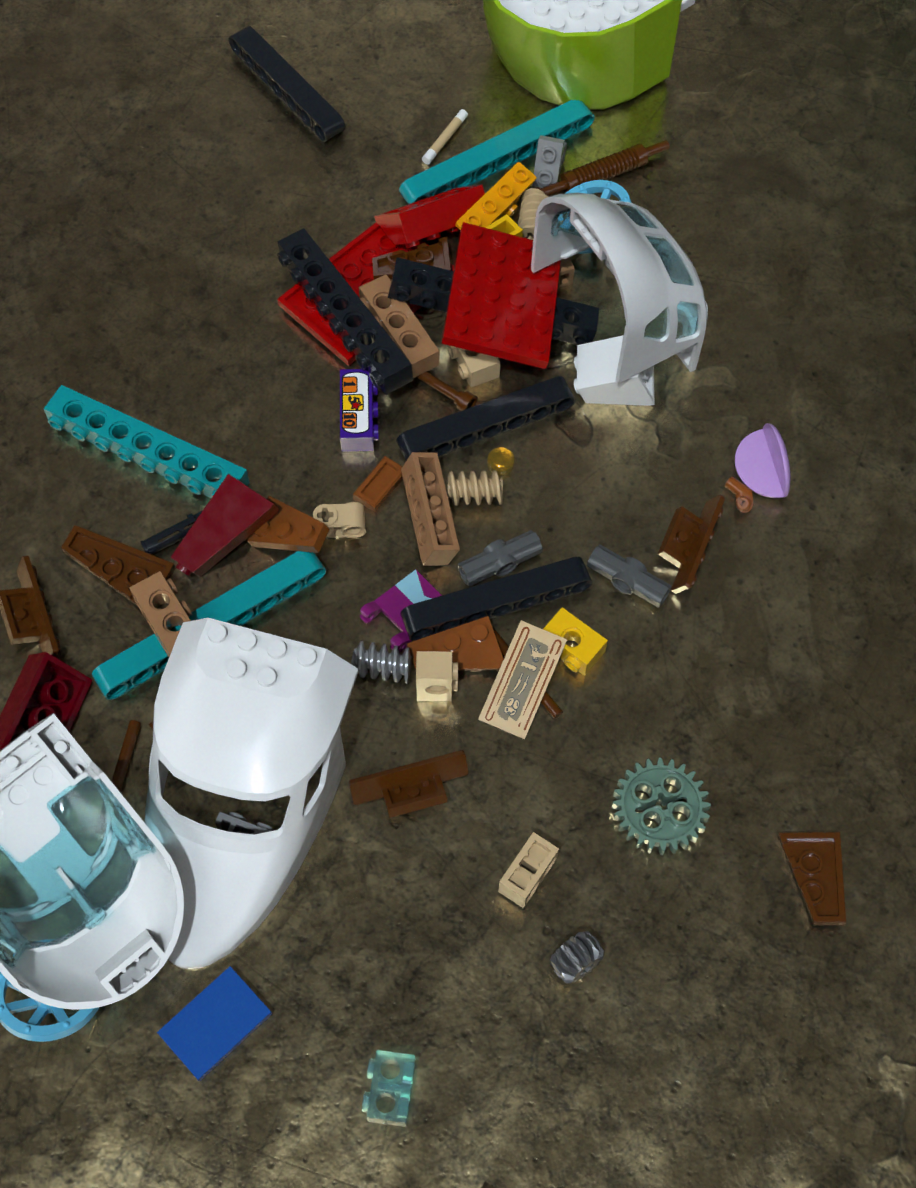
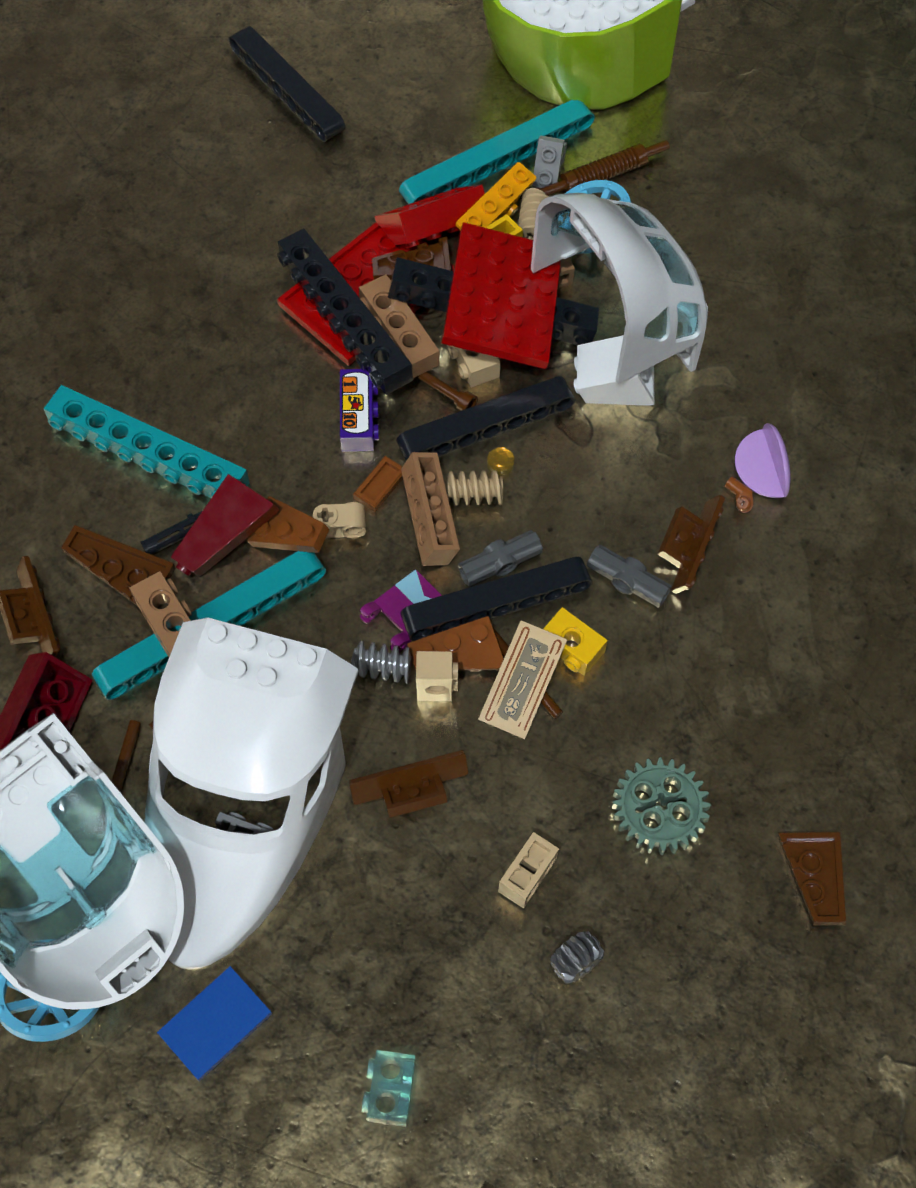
(445, 136): tan bar -> none

